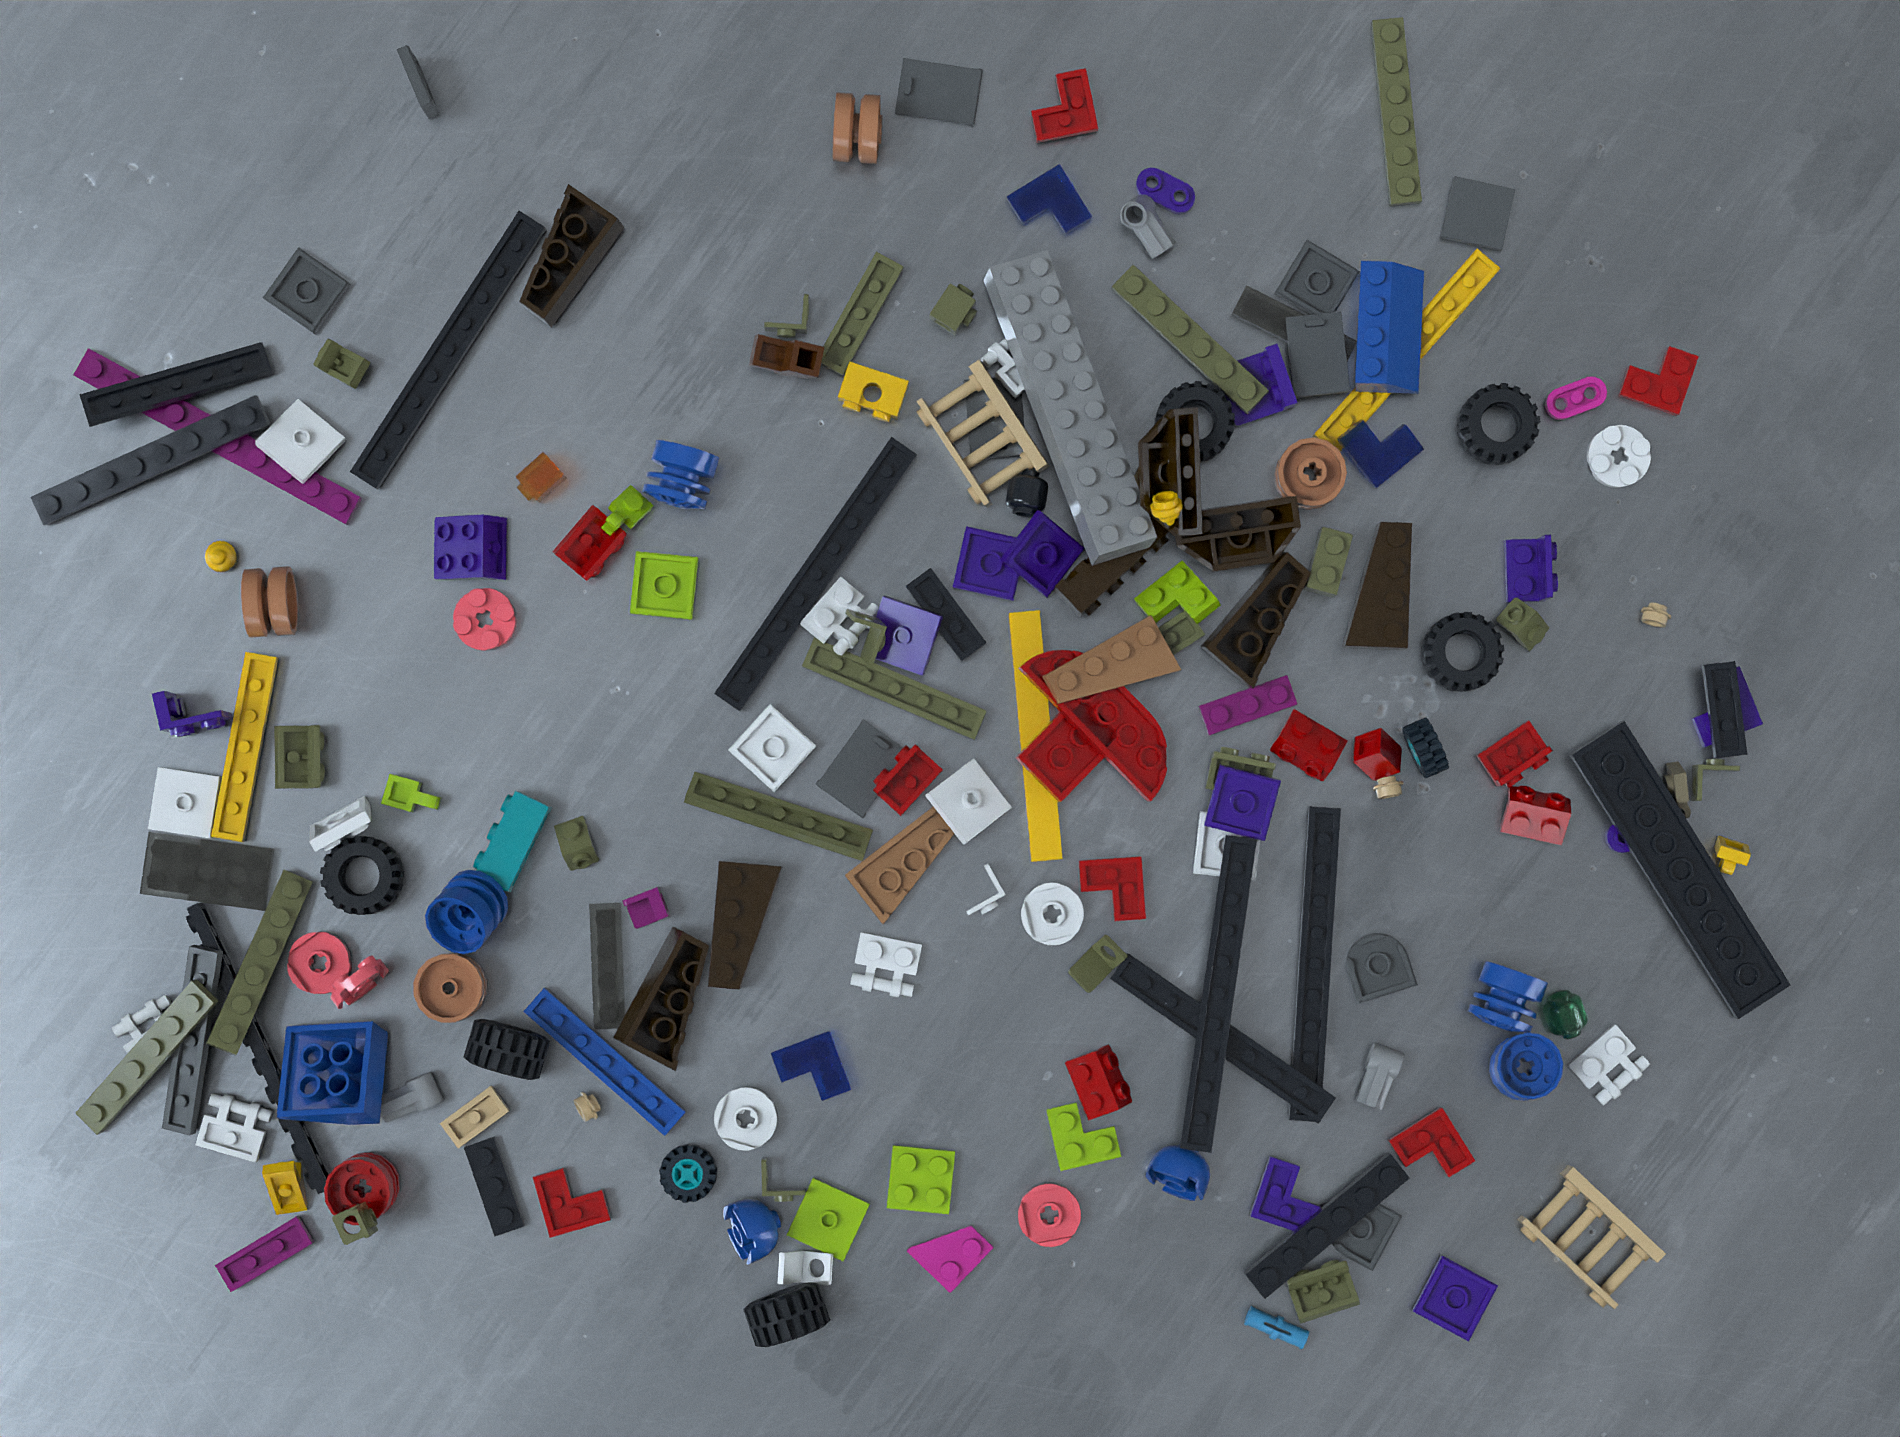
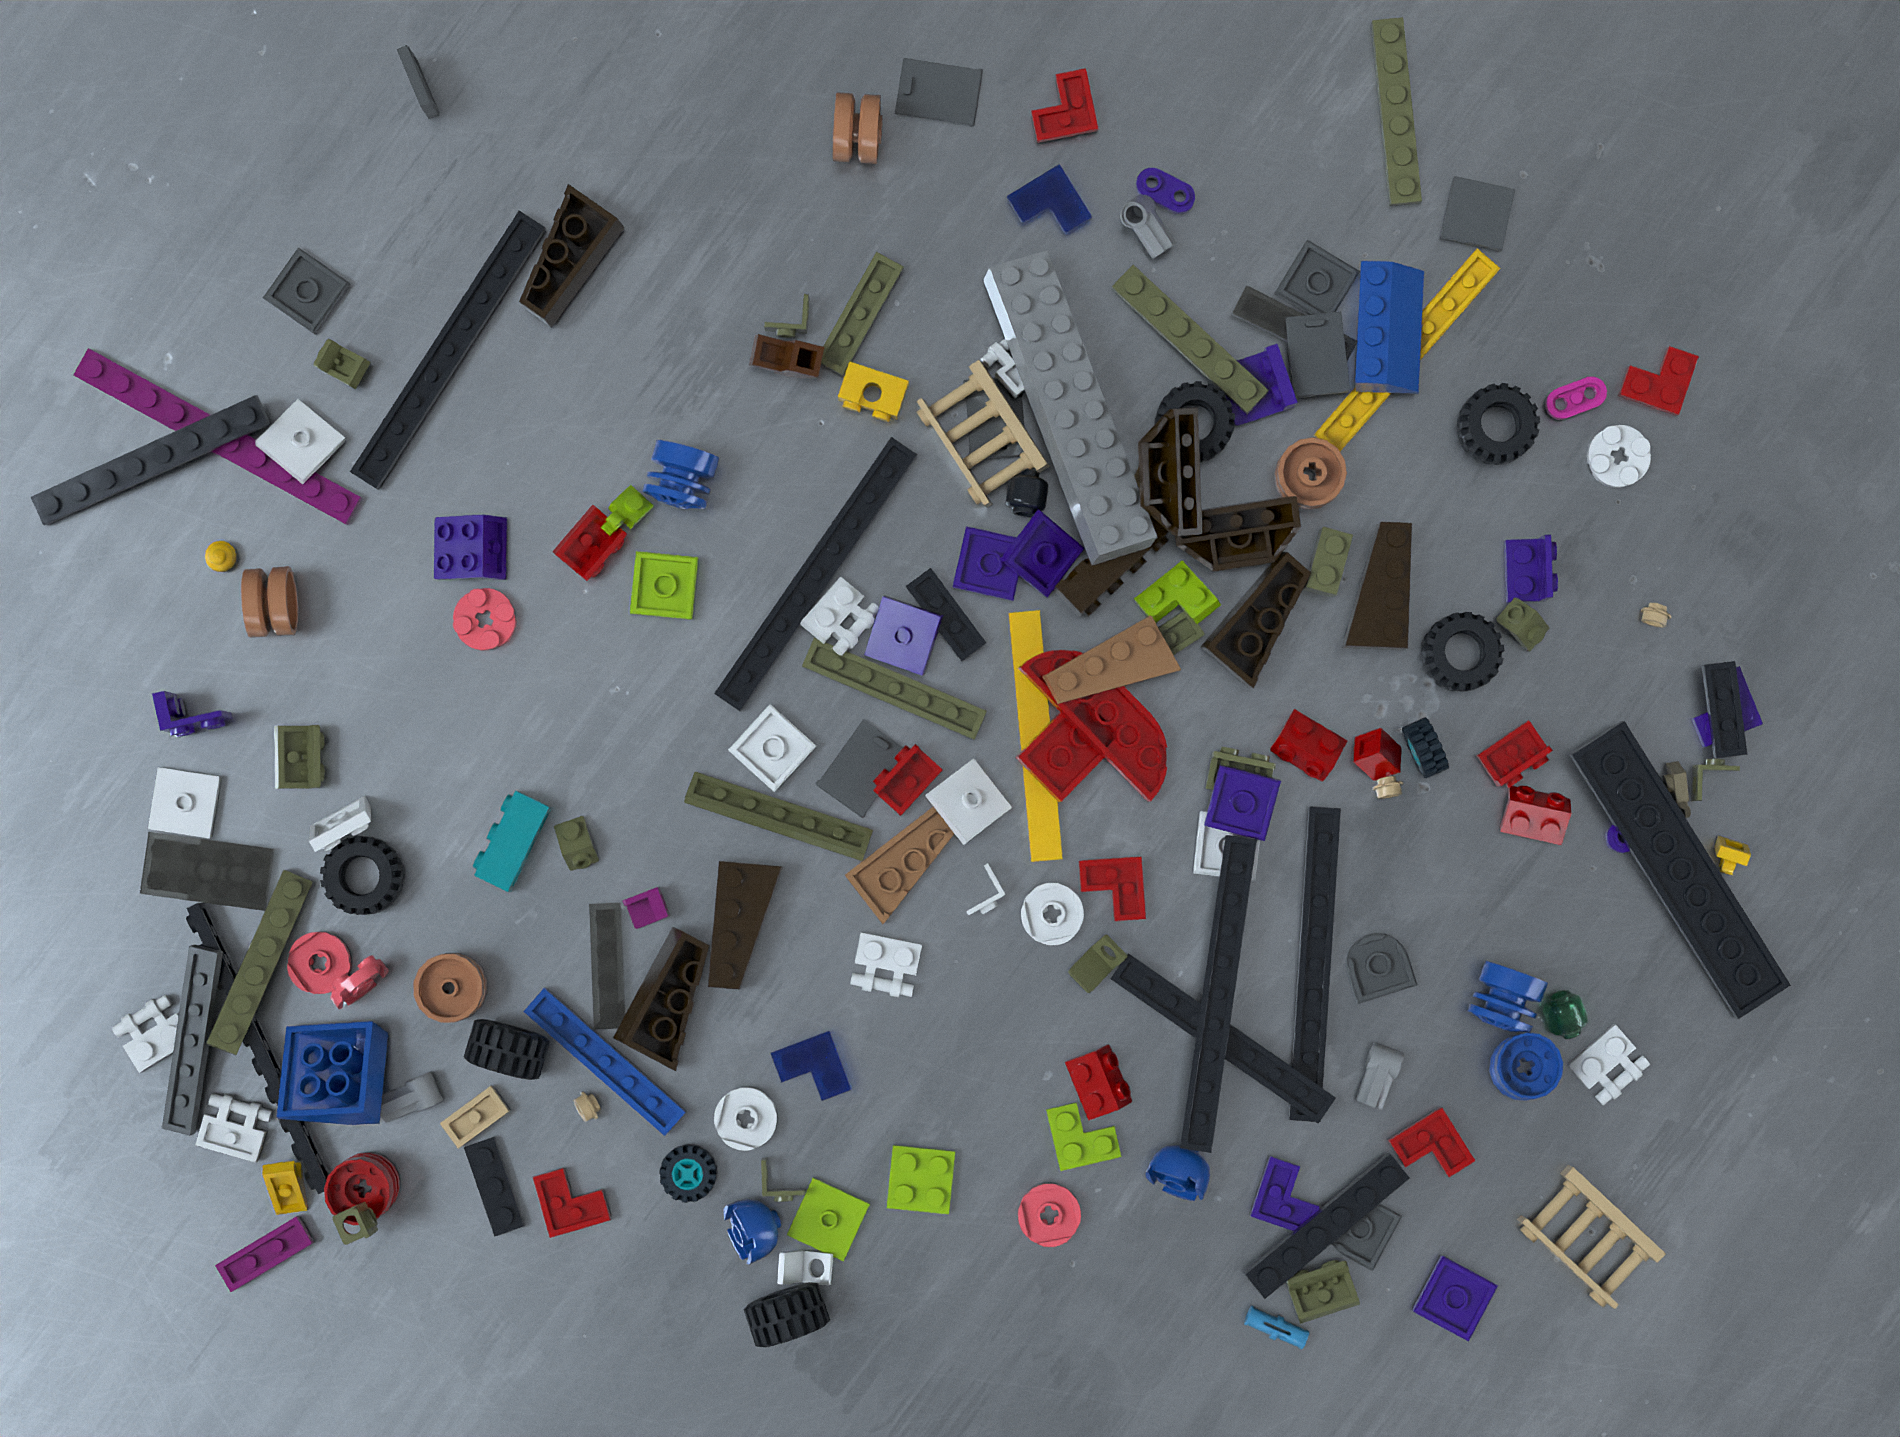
(146, 1057): olive plate -> none
(175, 384): black plate -> none
(244, 747): yellow plate -> none
(405, 793): lime plate -> none
(466, 911): blue wheel -> none
(539, 478): clear orange brick -> none
(875, 638): olive bracket -> none
(951, 1255): dark pink wing -> none
(954, 308): olive brick -> none
(1166, 506): yellow plate -> none
(1247, 705): magenta plate -> none
(1376, 458): clear blue plate -> none

